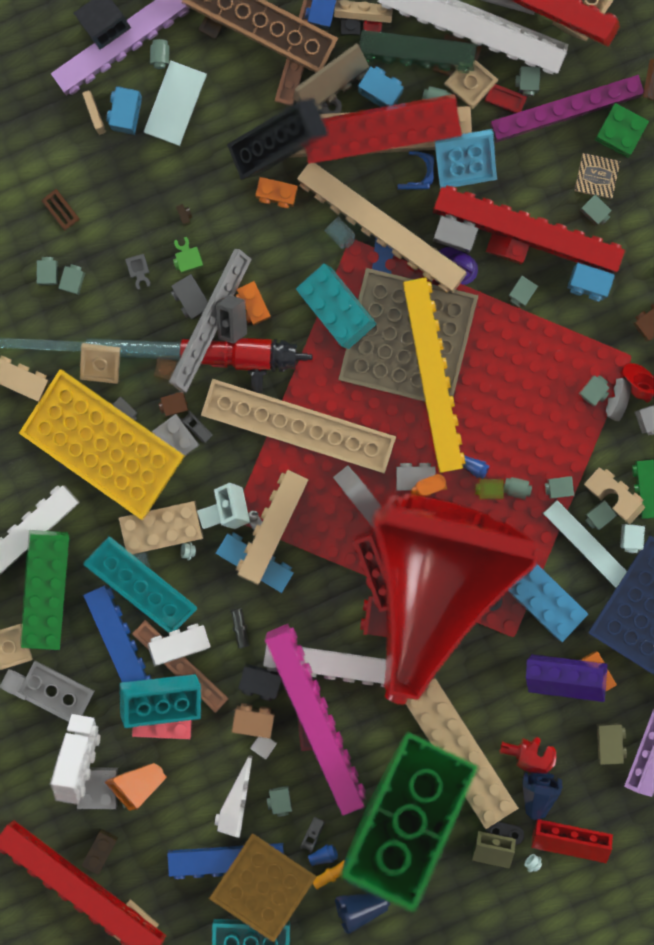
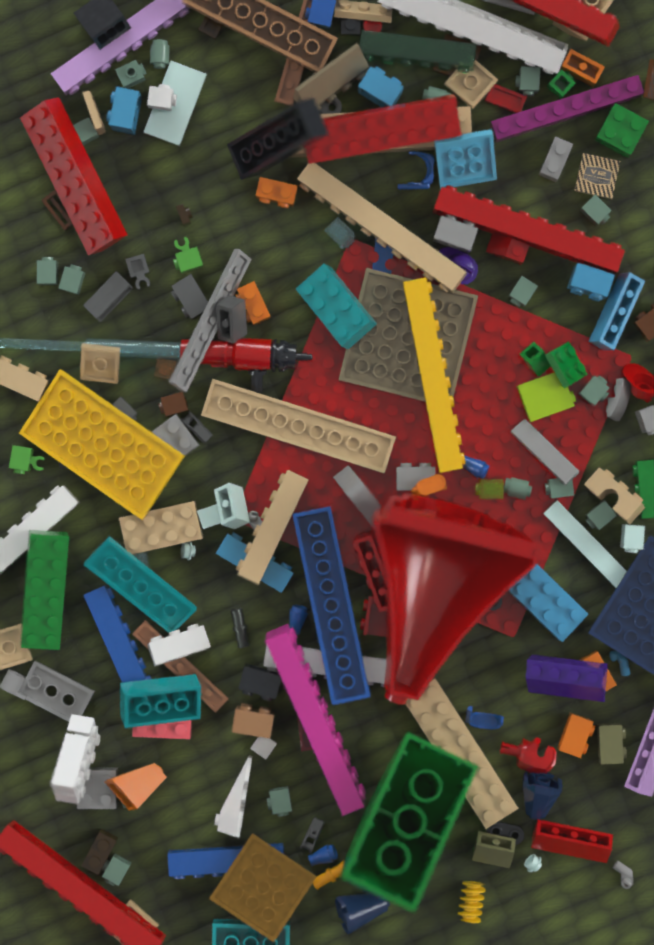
(22, 459): none -> bright green brick
(73, 176): none -> red brick
(86, 131): none -> sand green brick
(108, 296): none -> dark grey piece
(115, 870): none -> sand green brick
(131, 74): none -> sand green brick
(161, 97): none -> white brick
(297, 617): none -> blue cone
(331, 605): none -> blue brick
(472, 901): none -> yellow piece
(483, 720): none -> blue helmet
(535, 359): none -> green brick
(544, 452): none -> light grey tile
(545, 397): none -> lime brick
(555, 159): none -> light grey brick
(561, 83): none -> green brick
(566, 364): none -> green plate
(575, 735): none -> orange brick
(582, 68): none -> orange brick
(616, 311): none -> dark azure brick
(622, 660): none -> dark azure arm
(626, 874): none -> light grey arm

